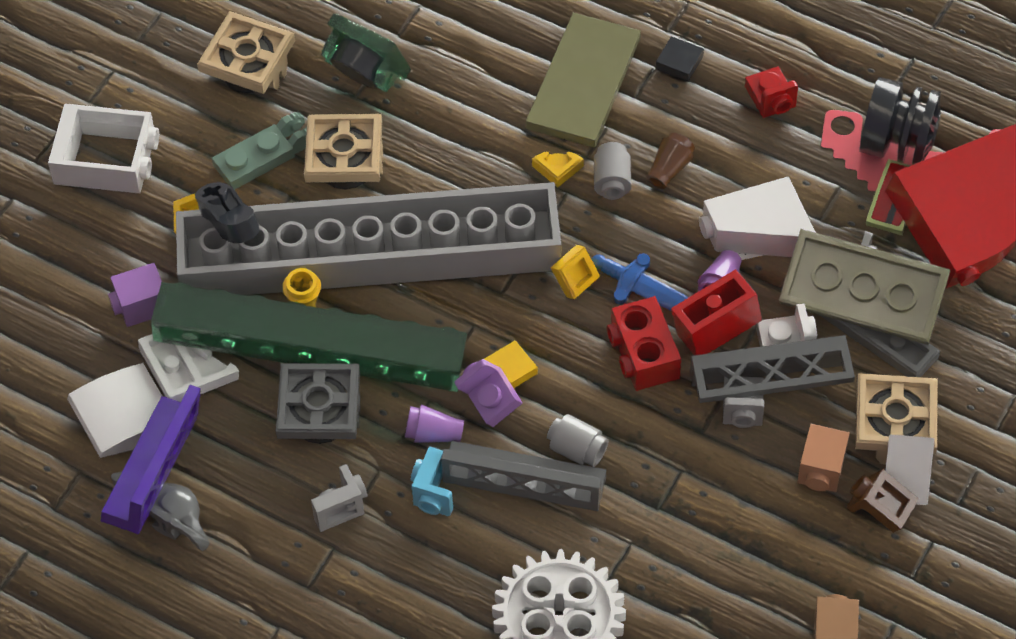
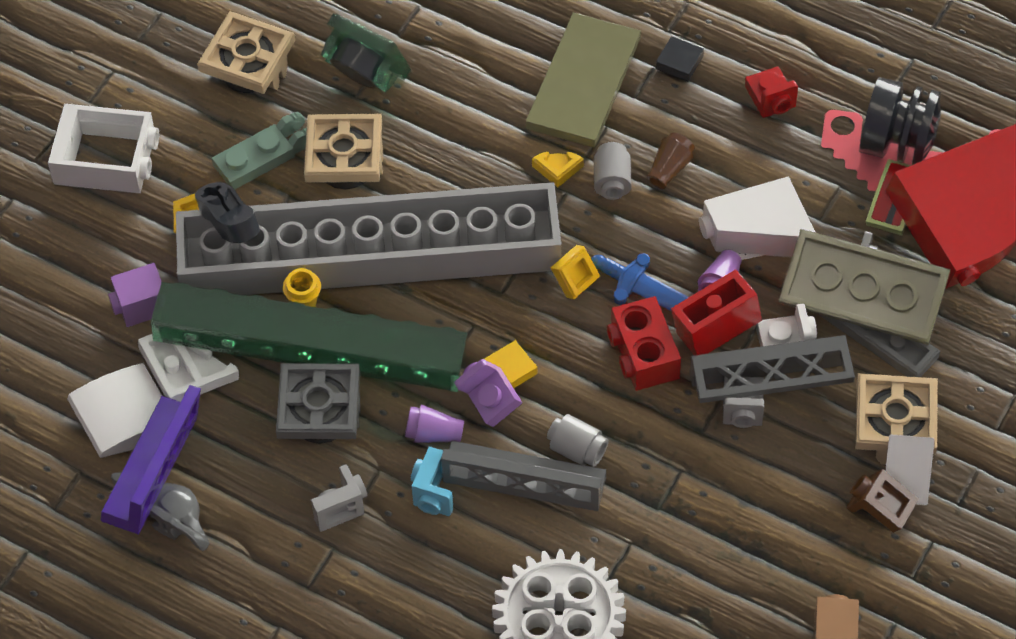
(823, 458): nougat brick -> none

